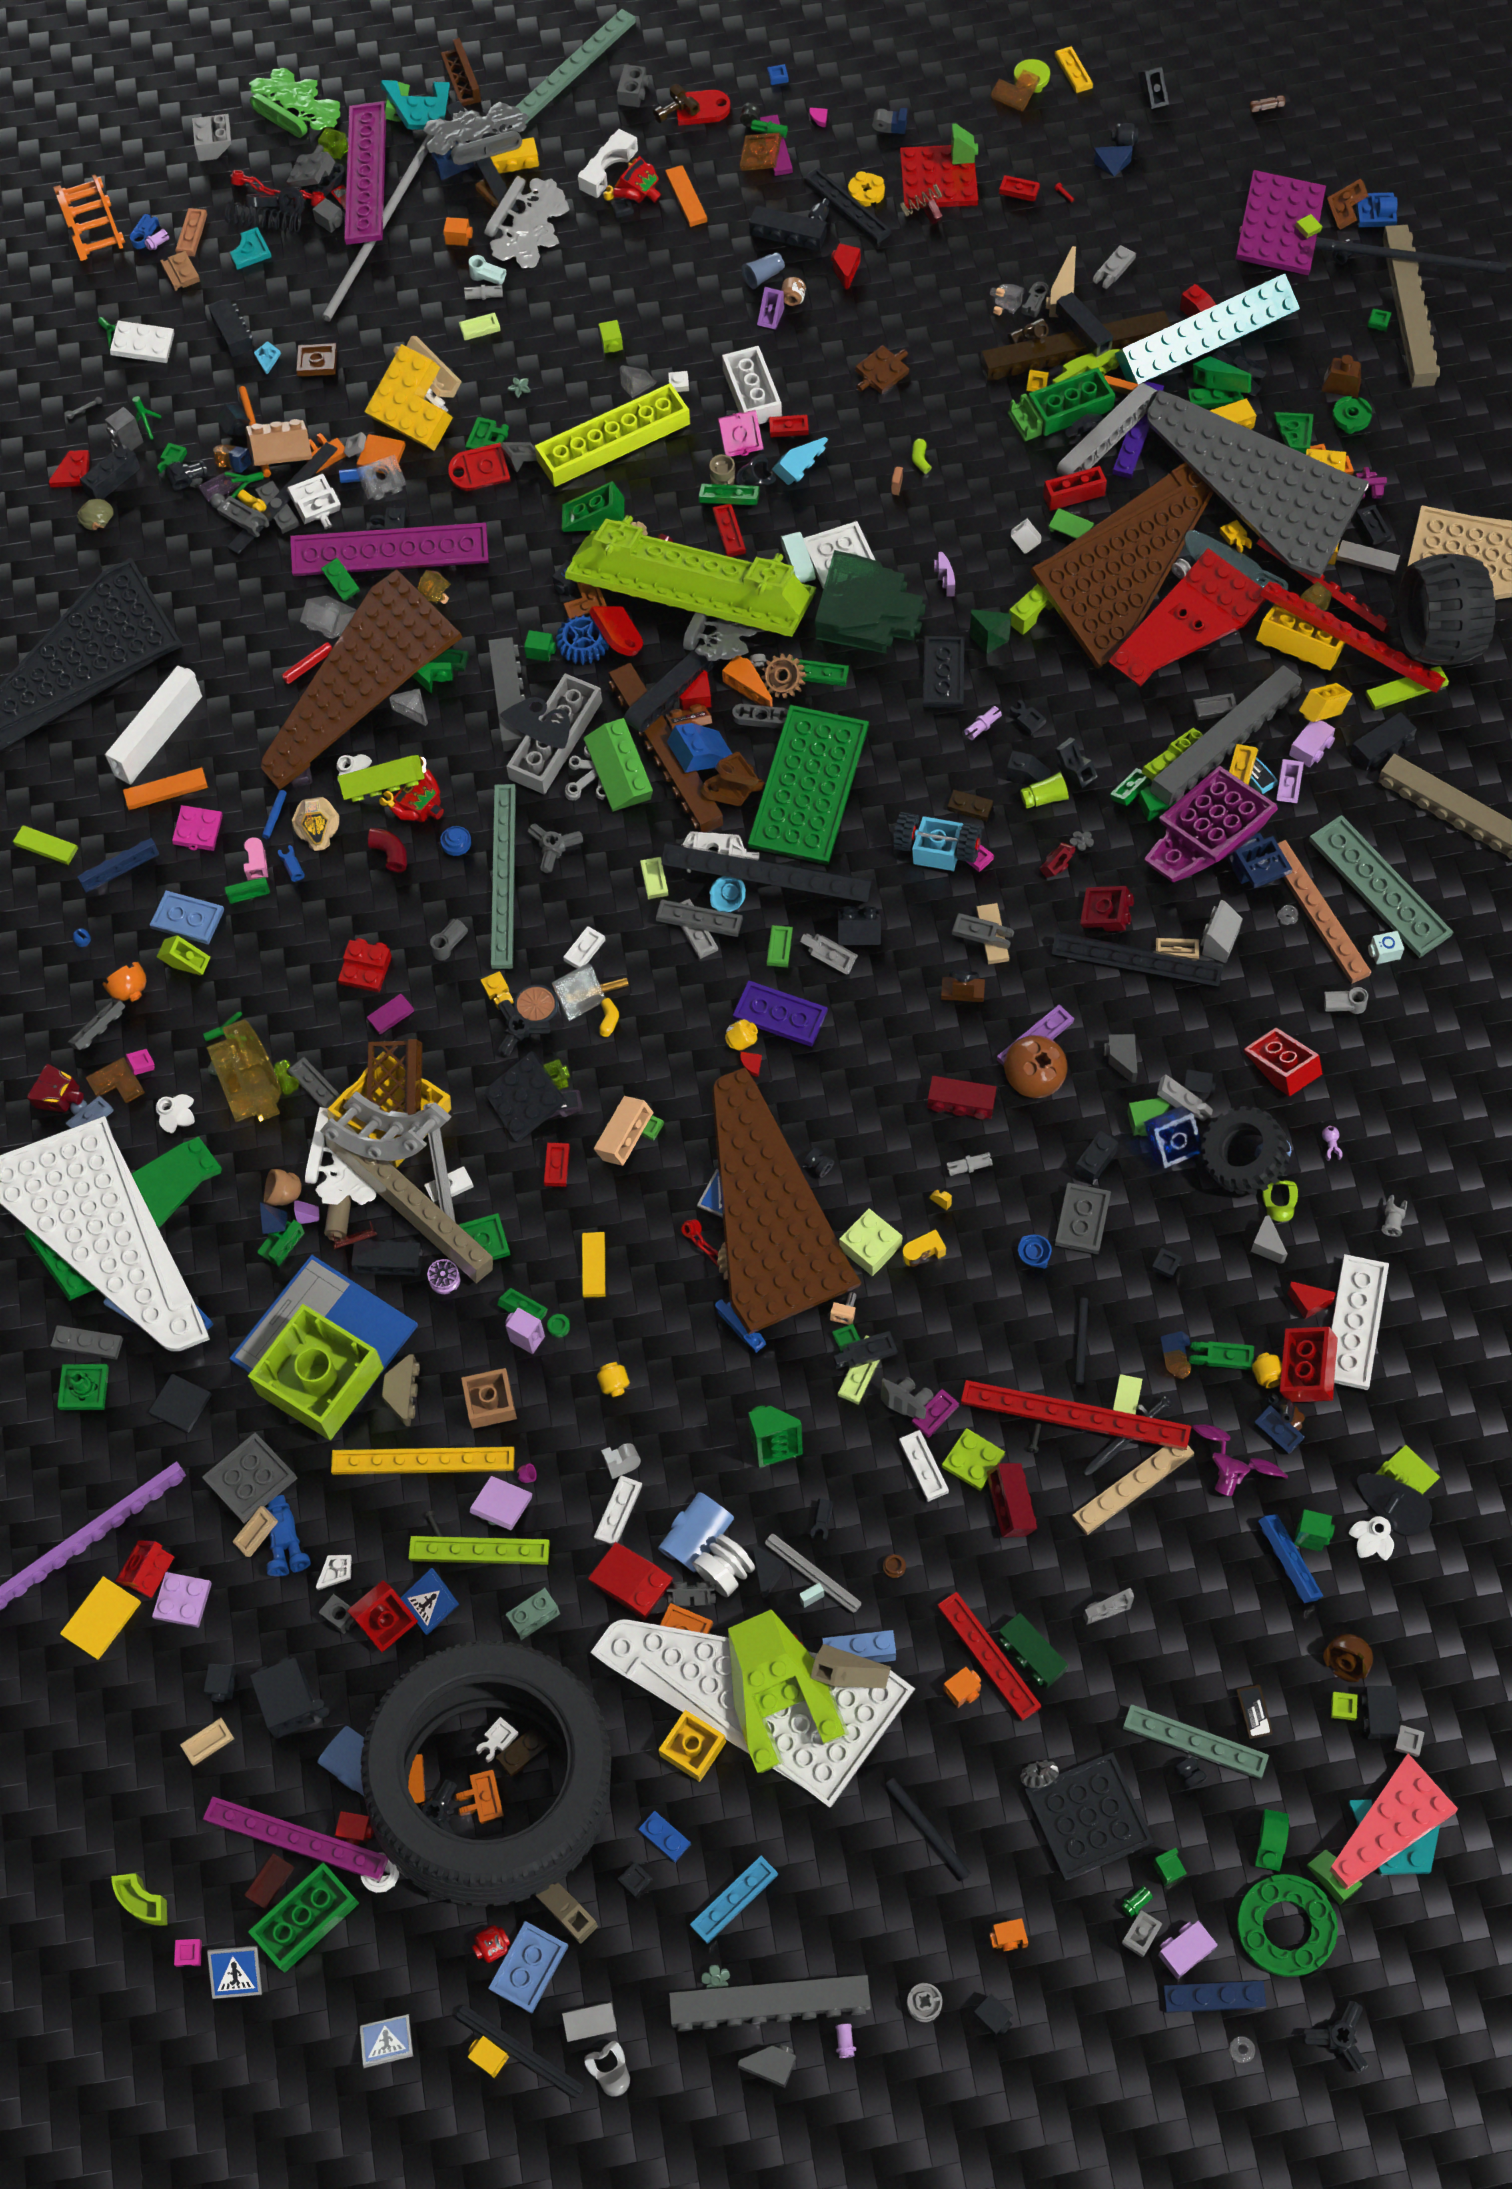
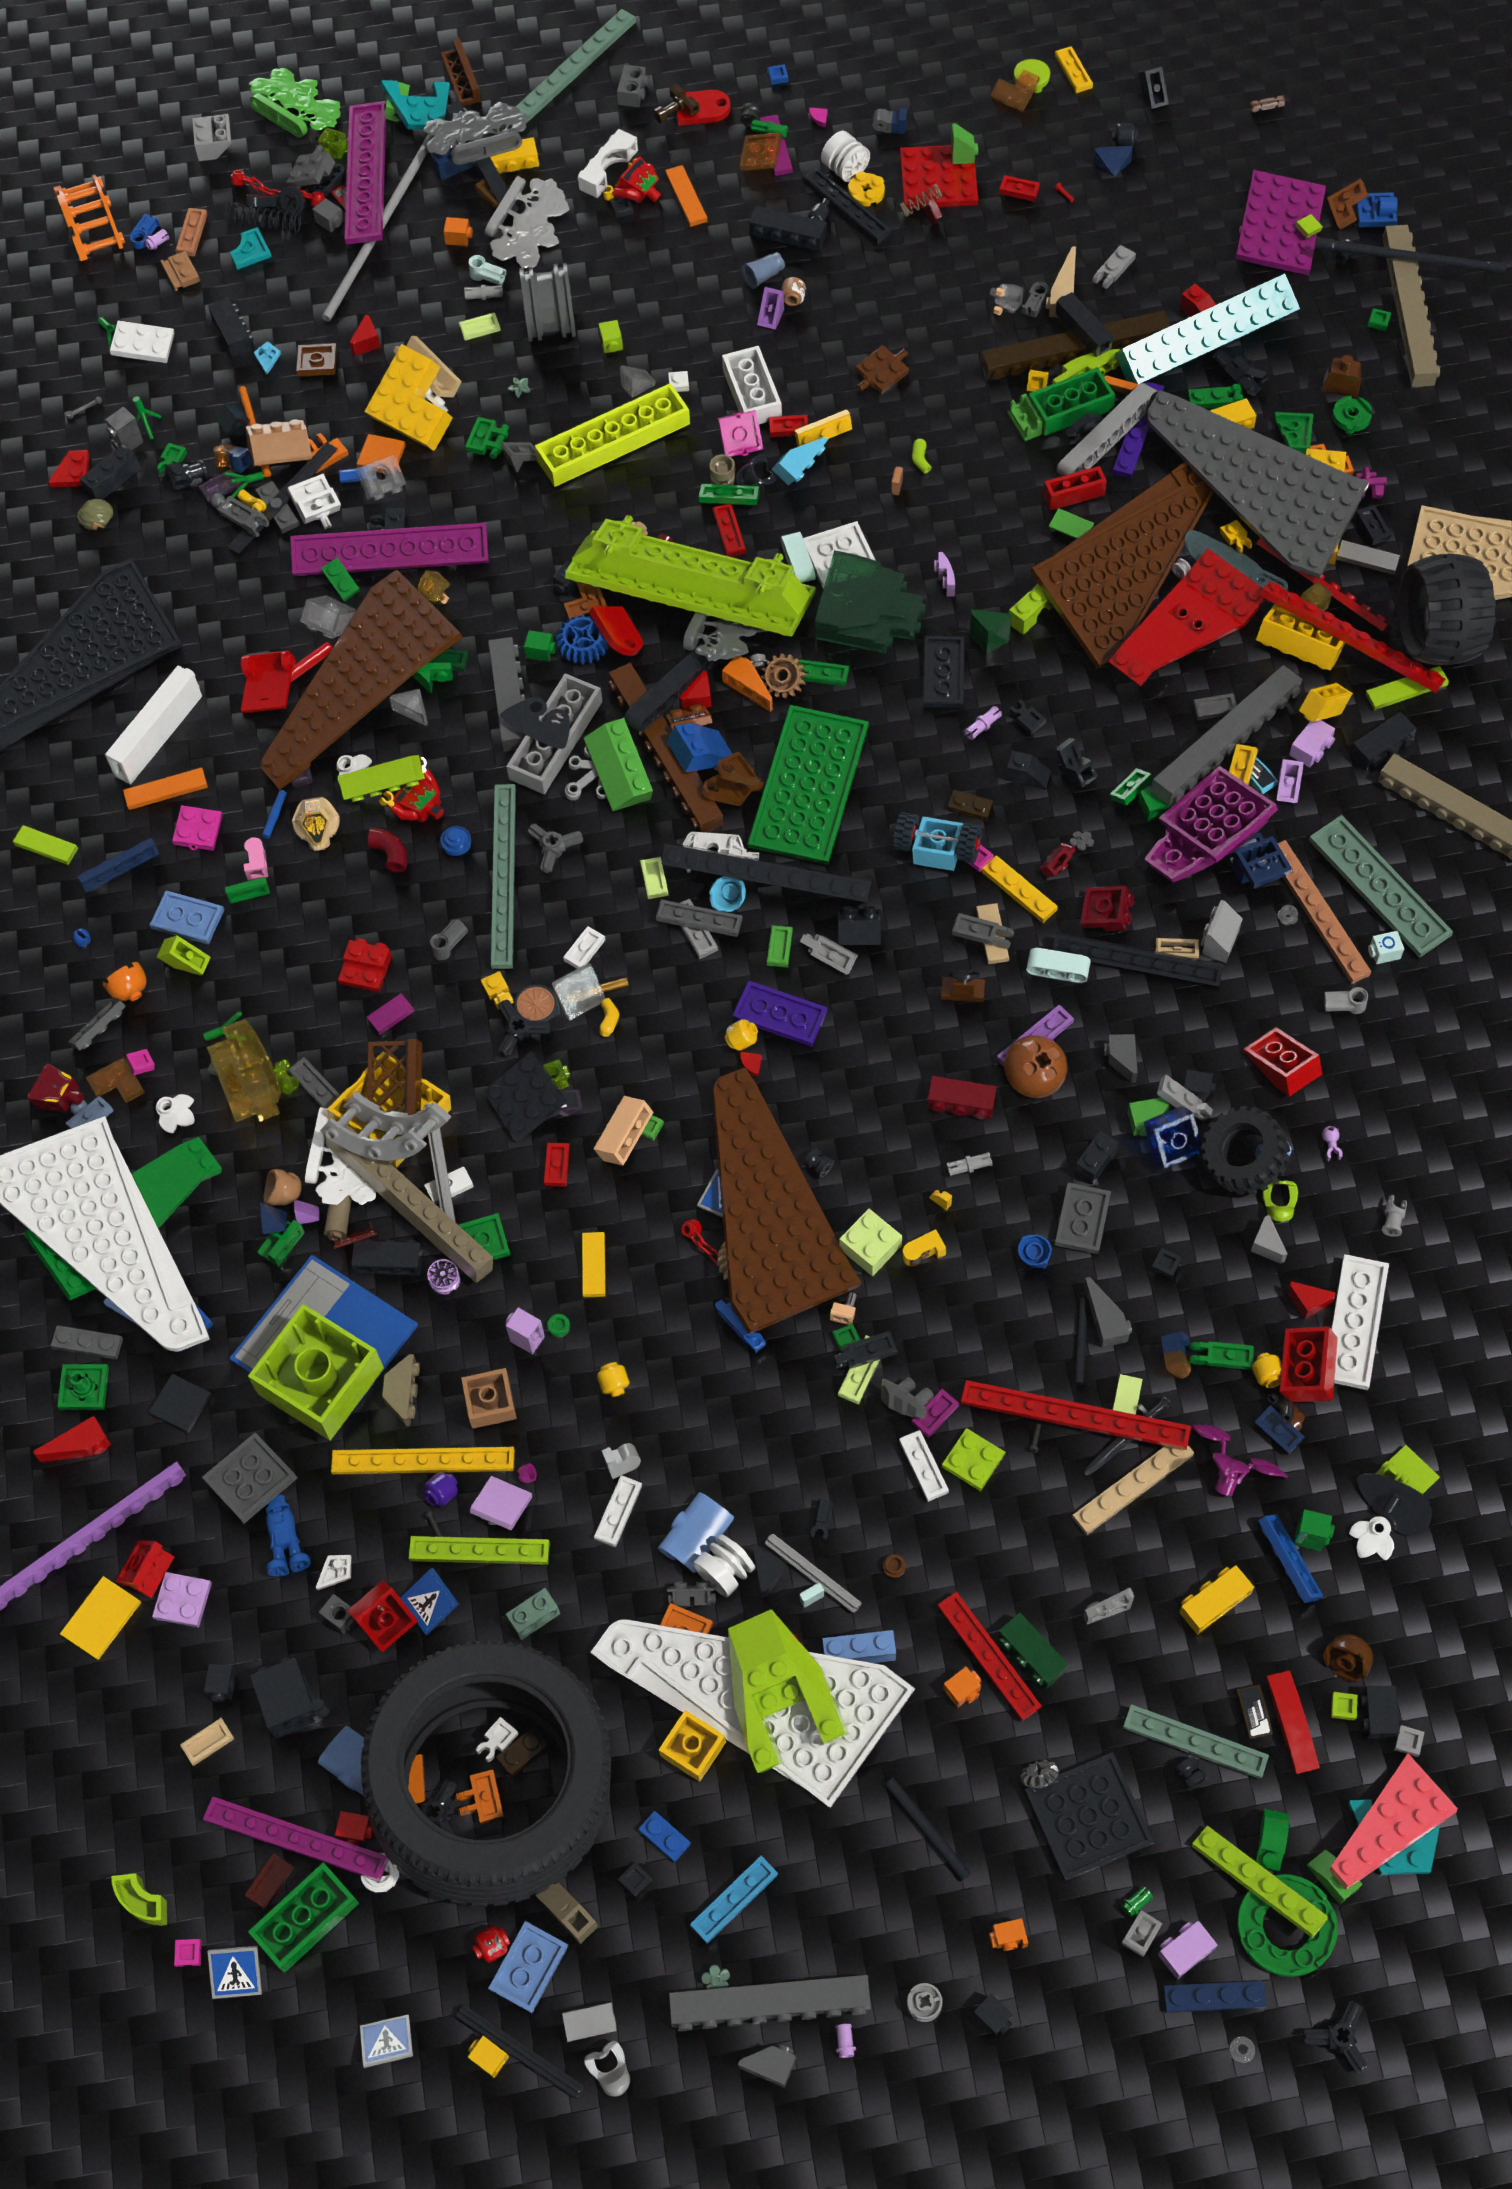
(79, 1442): none -> red slope
(255, 1531): tan tile -> none
(266, 680): none -> red door
(292, 864): blue bar -> none
(355, 444): light grey plate -> none
(365, 338): none -> red slope
(440, 1489): none -> dark purple head
(481, 467): red tile -> none
(512, 1300): green plate -> none
(547, 302): none -> dark grey wheel
(592, 509): green slope -> none
(631, 1580): red slope -> none
(756, 709): dark grey beam -> none
(774, 1435): green slope -> none
(823, 428): none -> yellow plate
(845, 155): none -> white wheel
(845, 263): red slope -> none
(848, 1670): dark tan slope -> none
(1011, 1500): dark red brick -> none
(1019, 889): none -> yellow plate
(1026, 536): white panel -> none
(1036, 329): dark brown bar -> none
(1045, 792): lime plant -> none
(1058, 965): none -> light aqua beam
(1108, 1318): none -> dark grey slope
(1169, 1867): green panel -> none
(1175, 749): lime slope -> none
(1215, 1599): none -> yellow brick
(1220, 375): green slope -> none
(1260, 1881): none -> lime plate
(1292, 1721): none -> red slope

